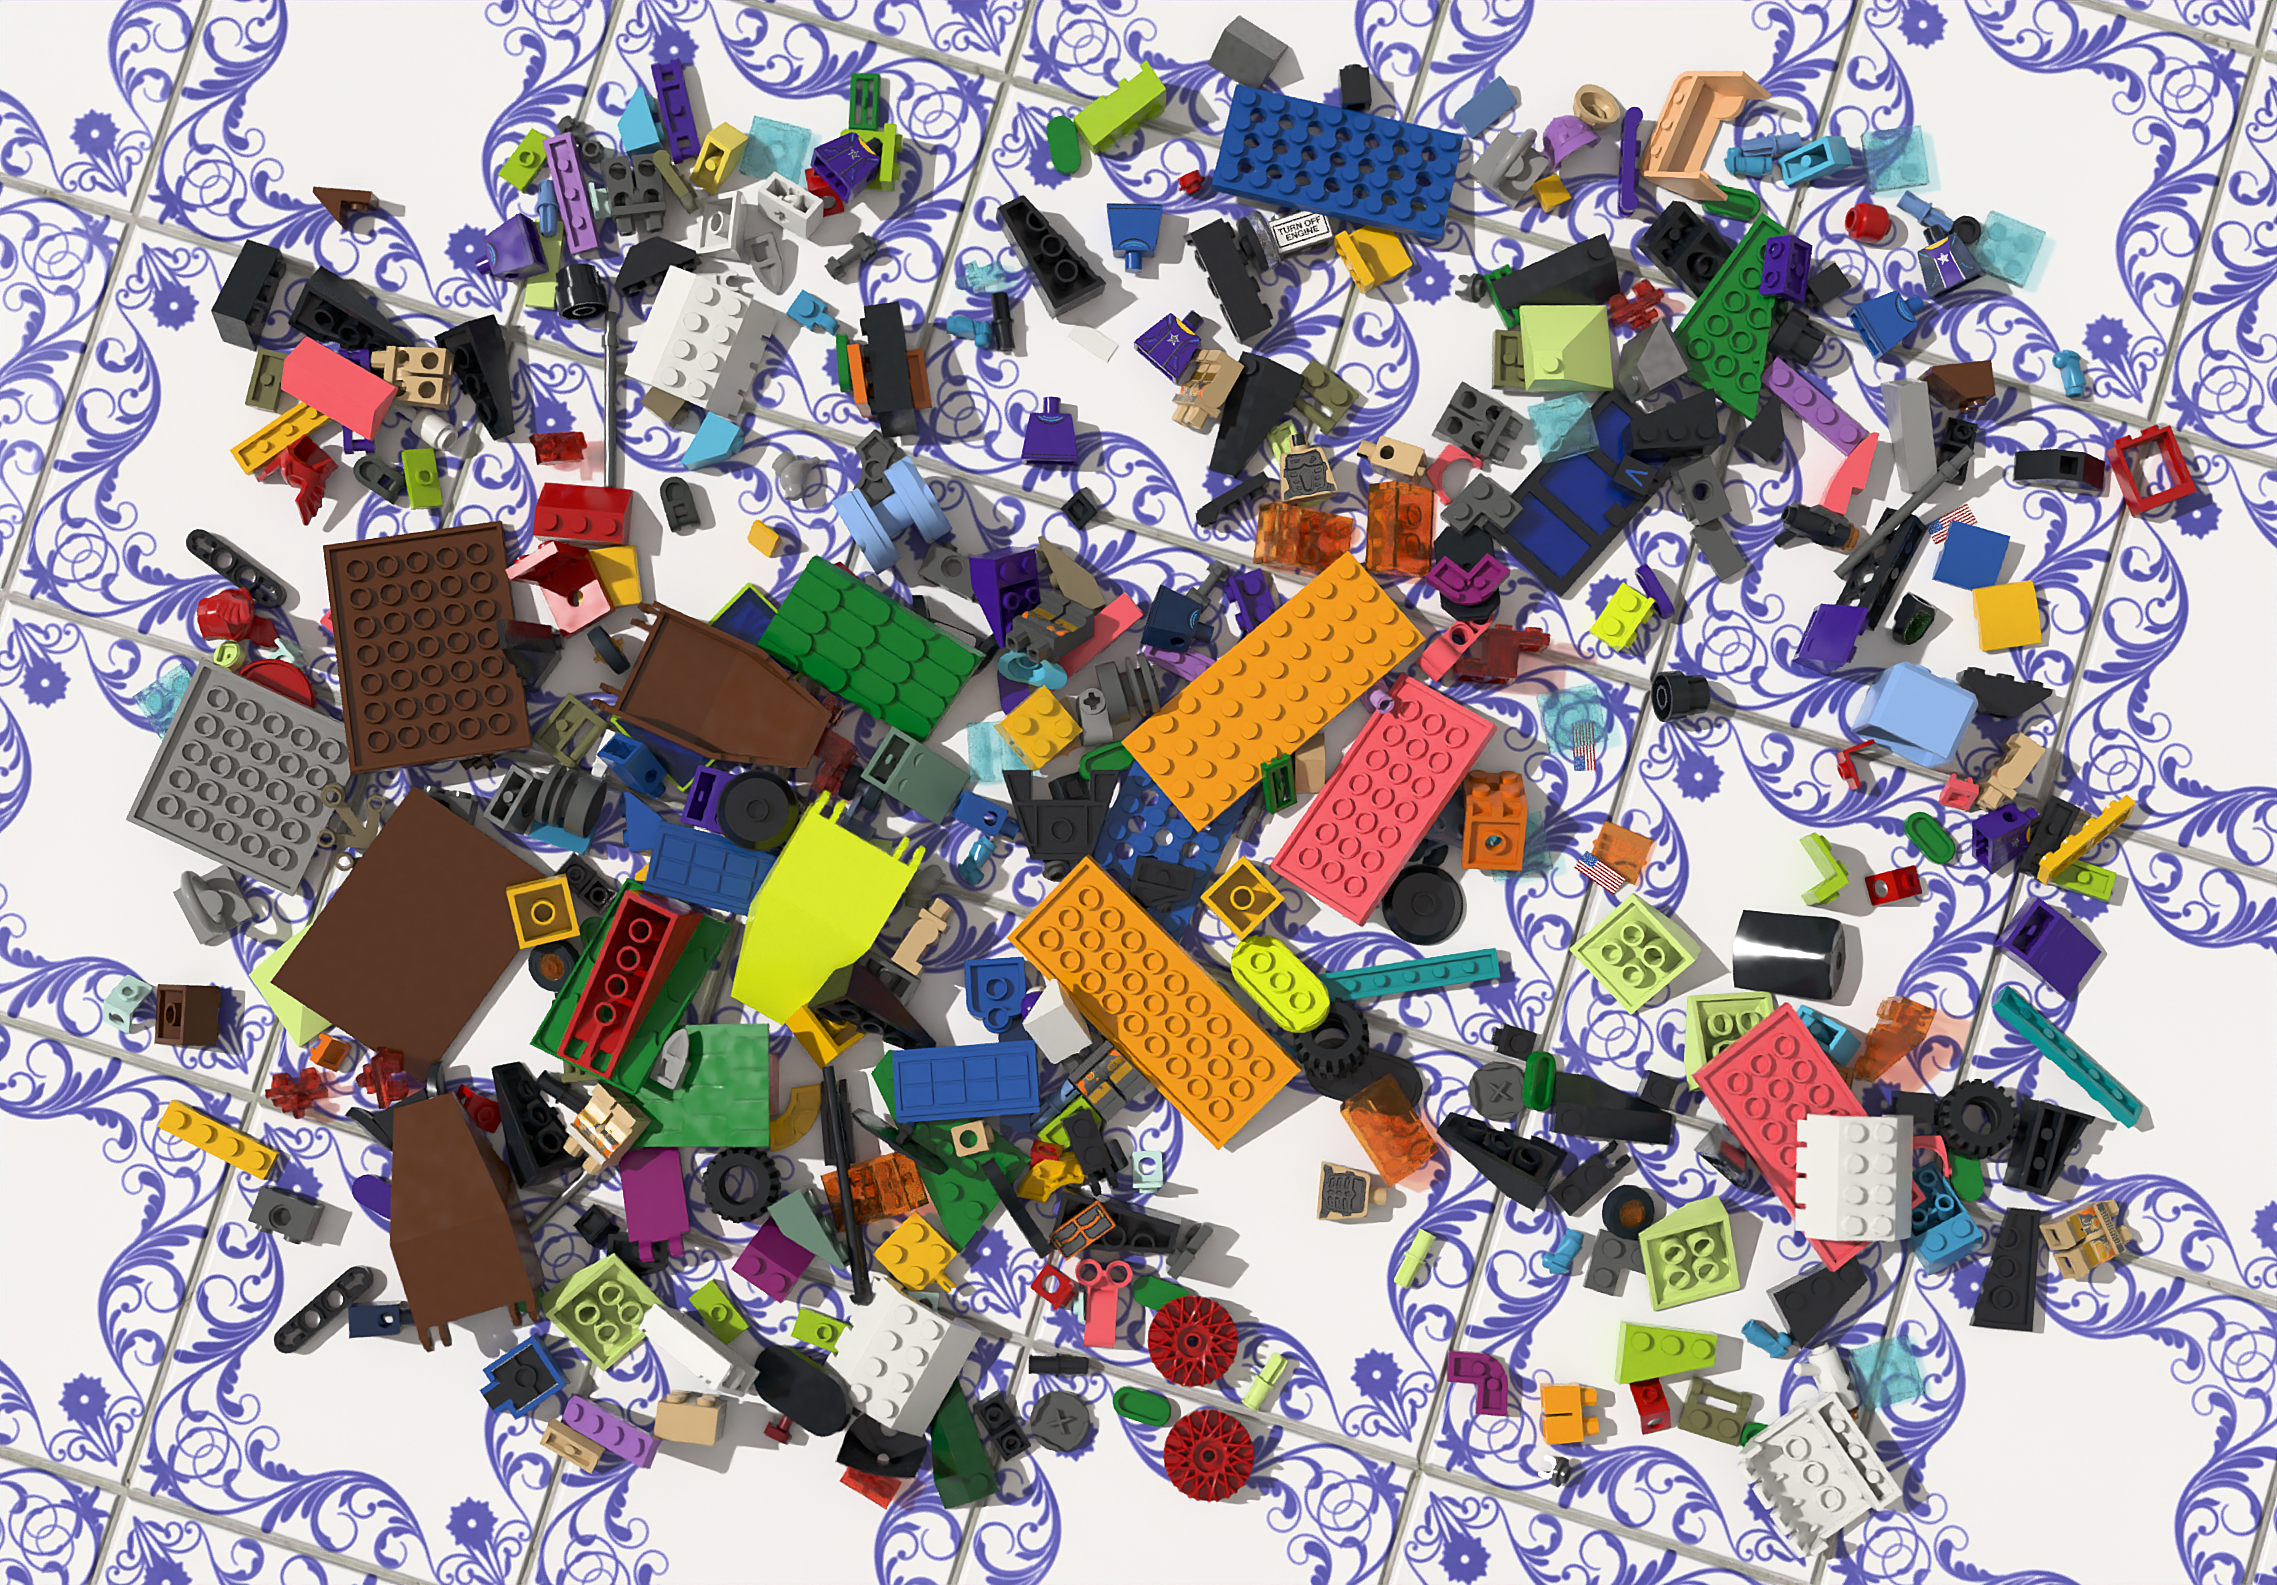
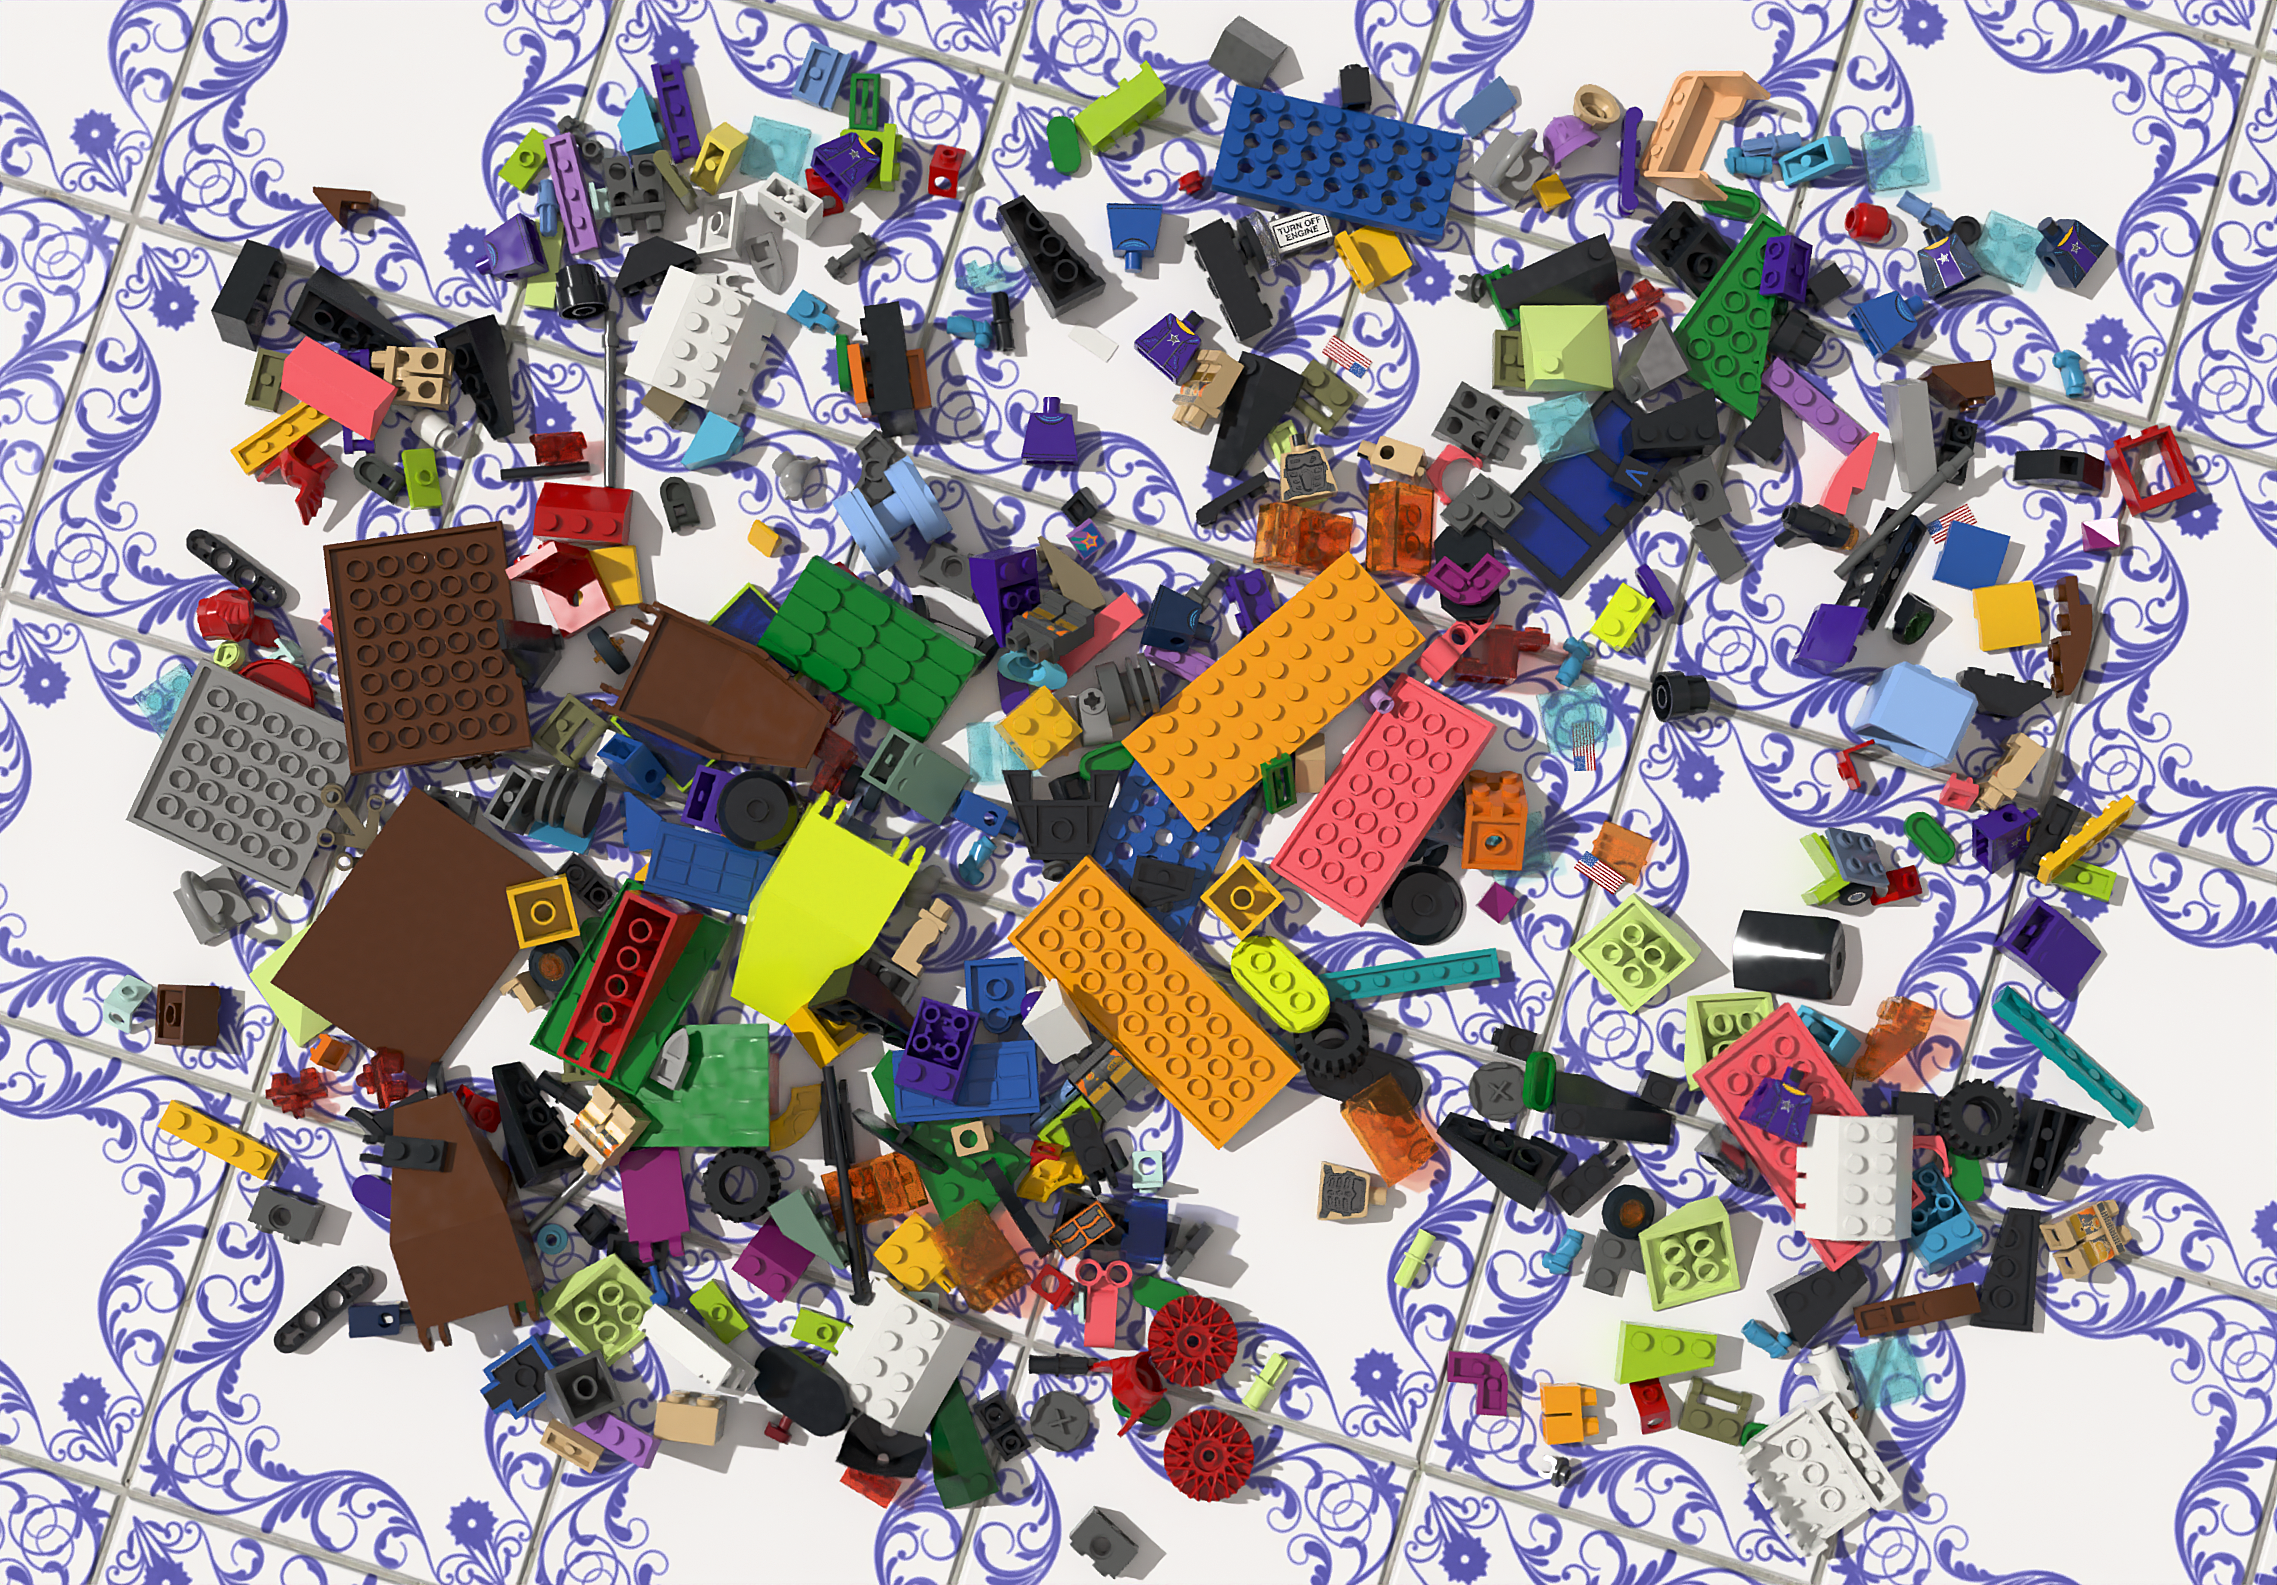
(407, 1153): none -> black hinge
(527, 991): none -> tan tile
(545, 471): none -> black bar
(559, 1232): none -> medium azure plate
(581, 1389): none -> flat silver slope
(661, 1296): none -> blue hand
(821, 76): none -> medium blue plate
(937, 1051): none -> dark purple slope
(946, 164): none -> red bracket
(979, 1257): none -> clear orange slope
(1086, 539): none -> tile
(1097, 1525): none -> dark grey brick
(1133, 1384): none -> red helmet
(1146, 1230): none -> clear blue brick
(1346, 356): none -> sticker
(1496, 902): none -> magenta slope
(1572, 665): none -> dark azure arm
(1780, 1107): none -> torso
(1857, 864): none -> sand blue plate
(1916, 1309): none -> reddish brown slope
(2068, 250): none -> dark blue torso
(2071, 649): none -> reddish brown slope
(2100, 535): none -> slope

